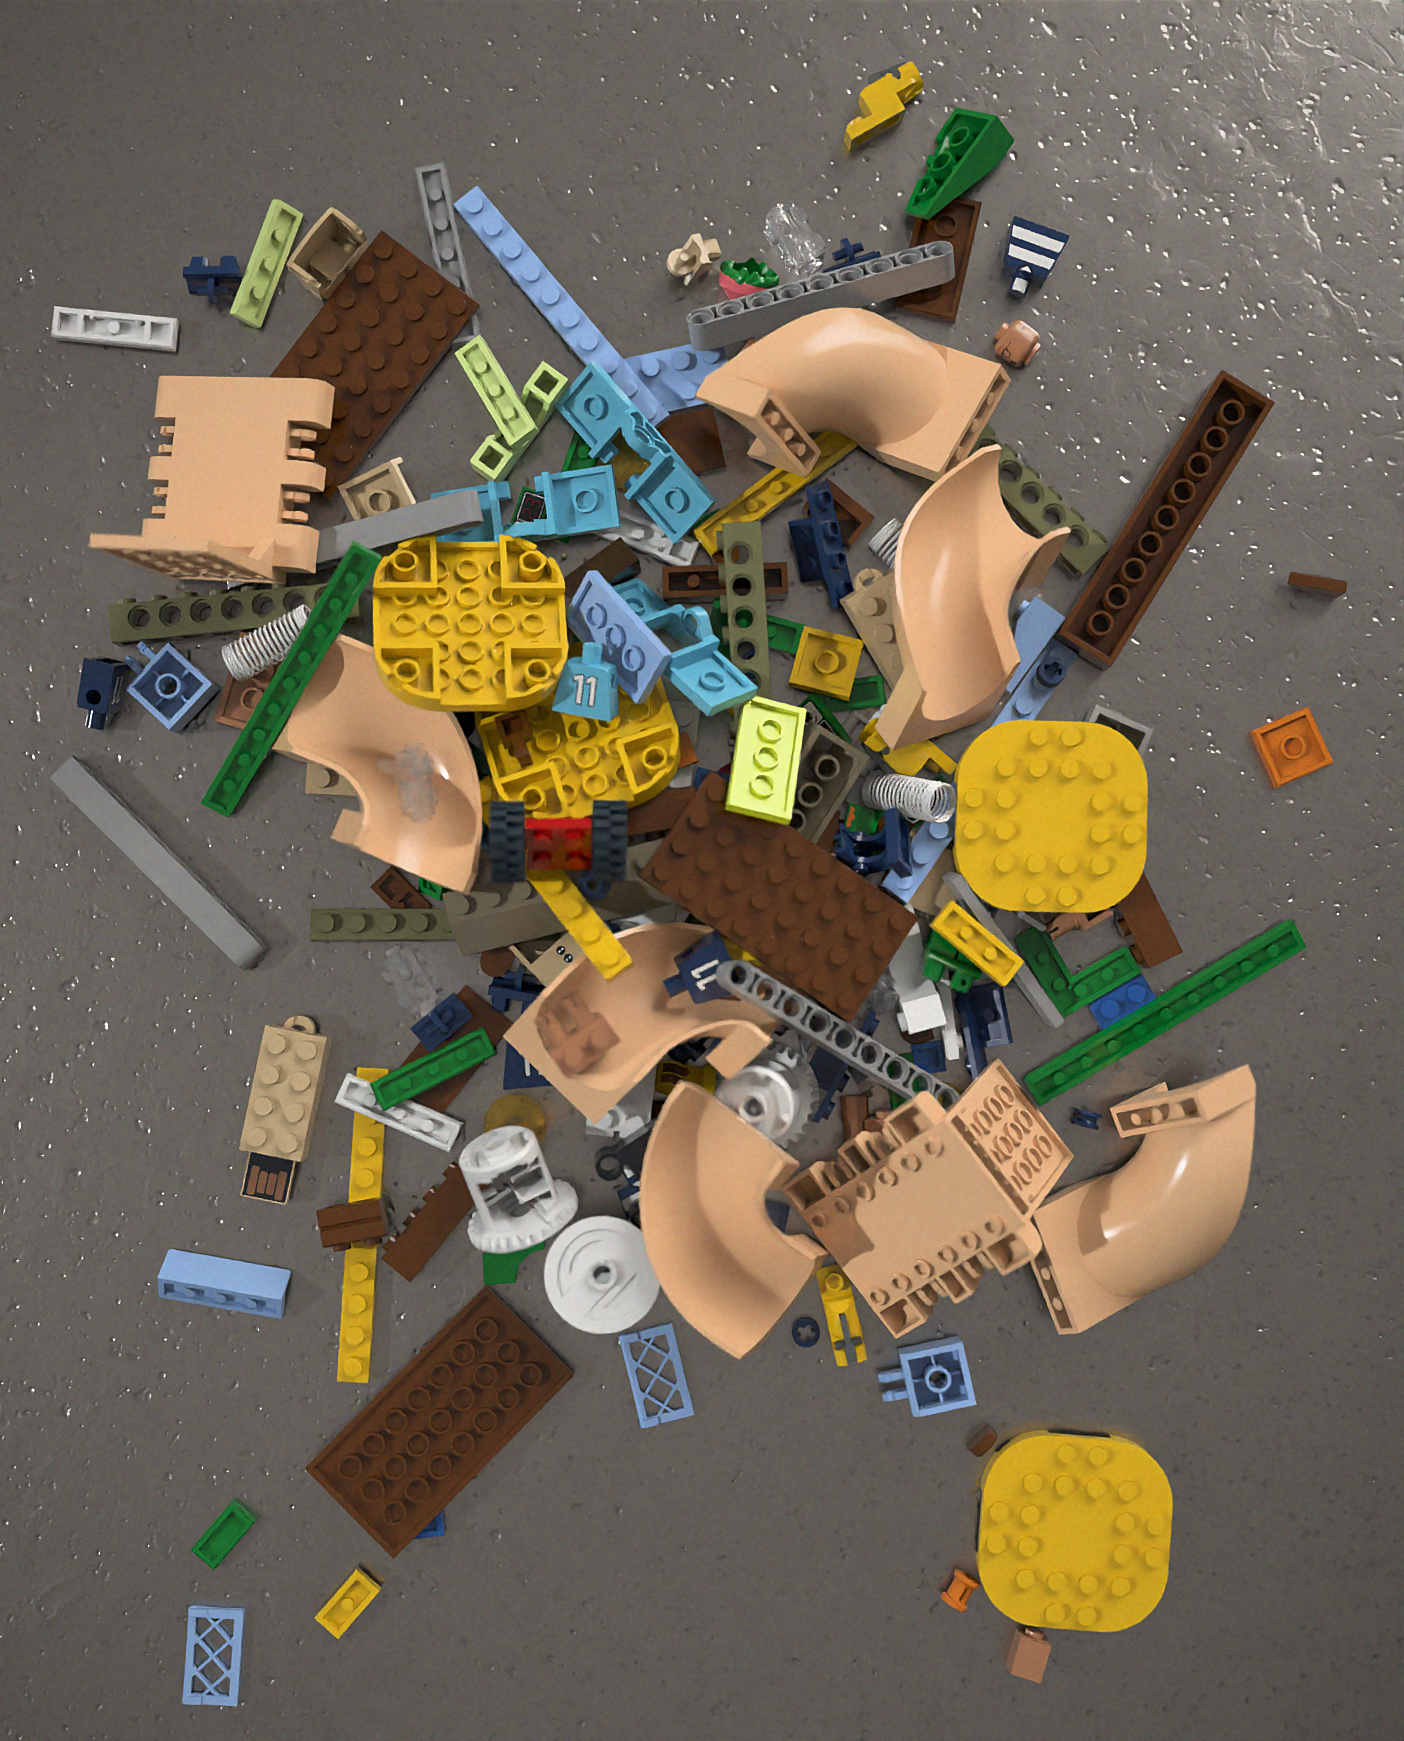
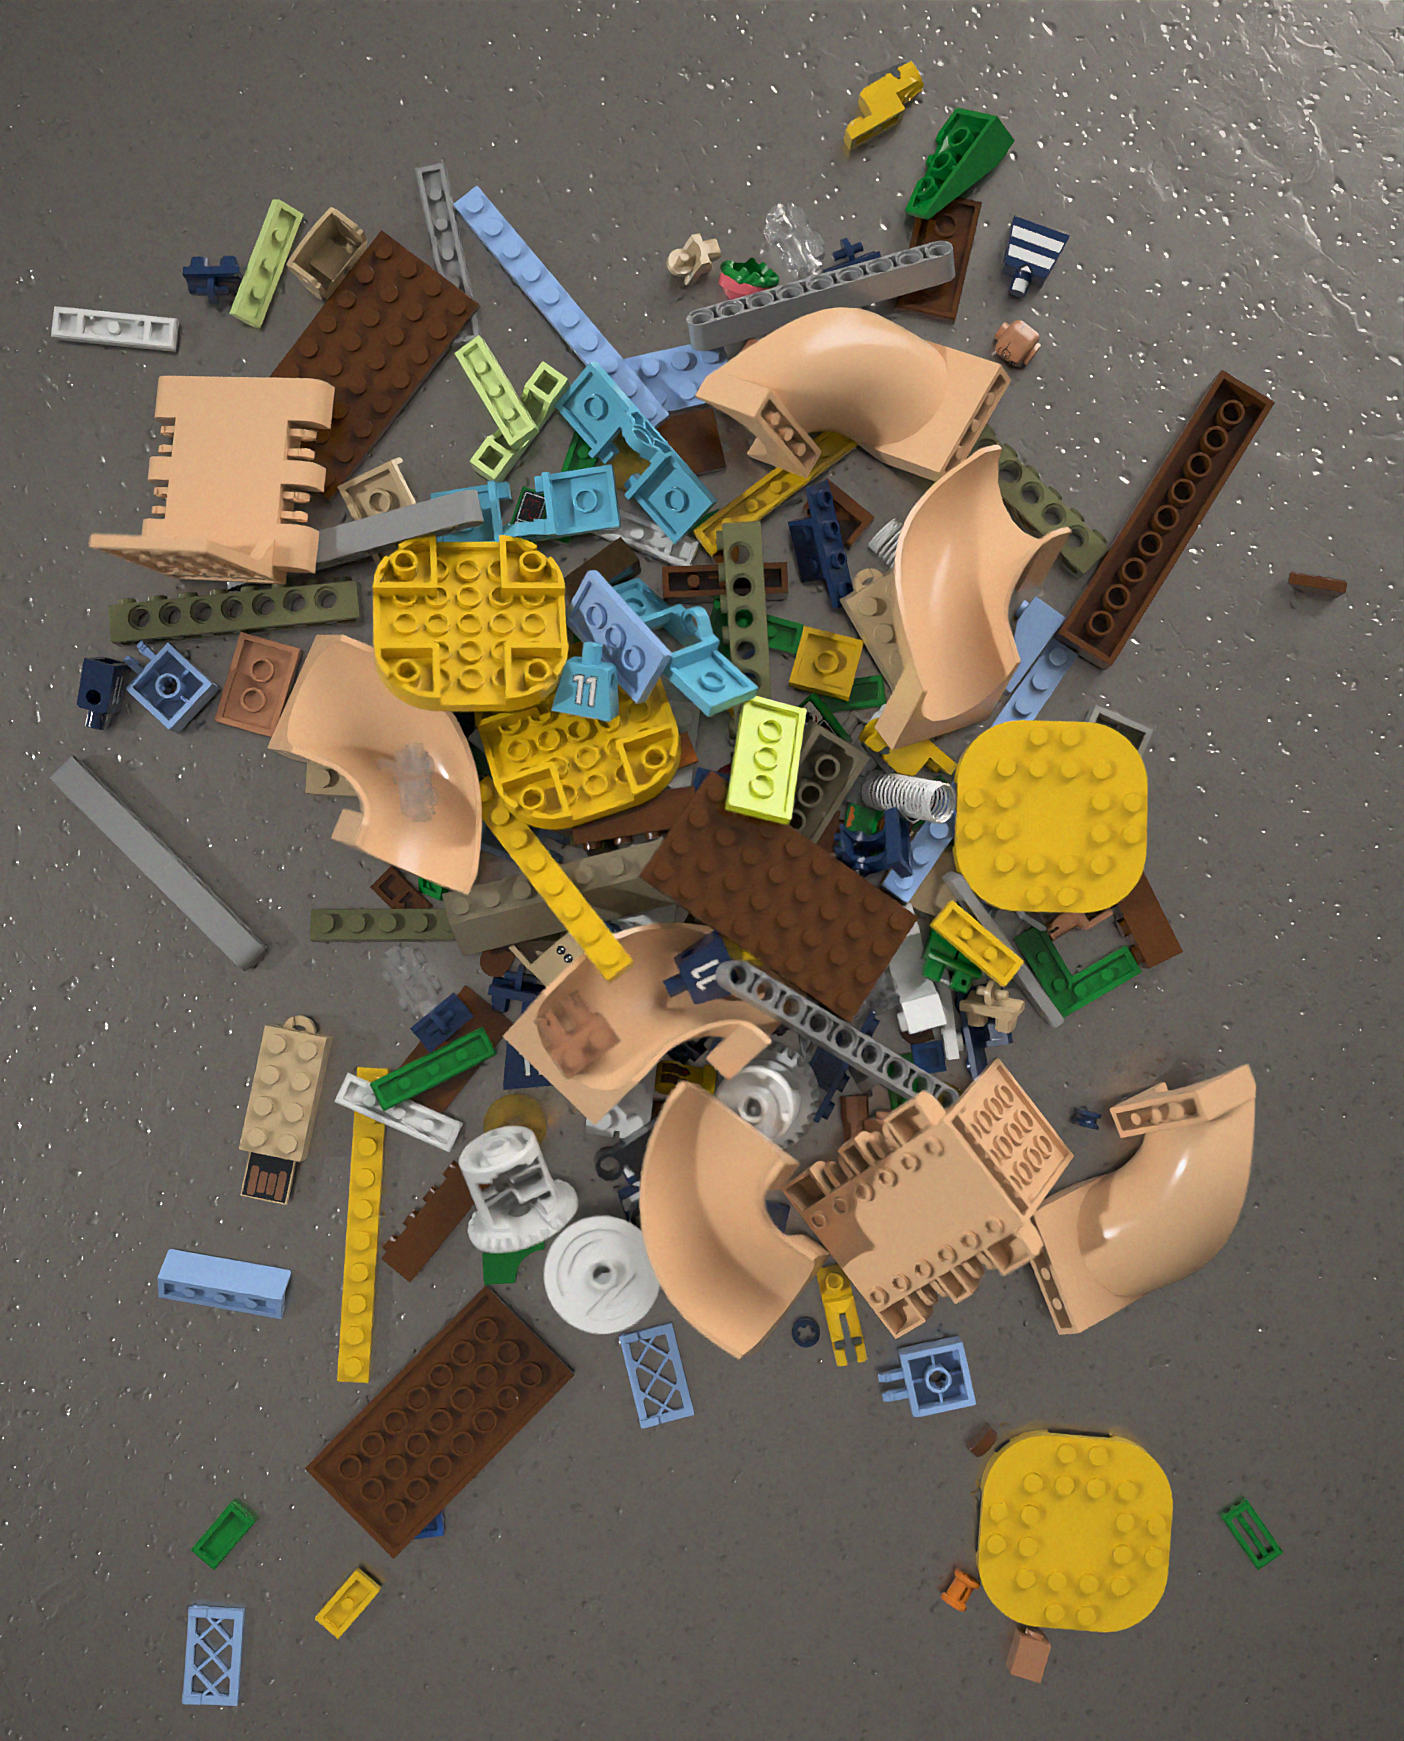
(232, 653): white piece -> none
(291, 678): green plate -> none
(353, 1223): reddish brown brick -> none
(515, 732): reddish brown plate -> none
(558, 842): black plate -> none
(597, 895): dark blue plate -> none
(992, 1002): none -> tan hips
(1045, 664): dark blue bush -> none
(1121, 1001): blue plate -> none
(1164, 1012): green plate -> none
(1235, 1511): none -> green tile
(1291, 747): orange tile -> none

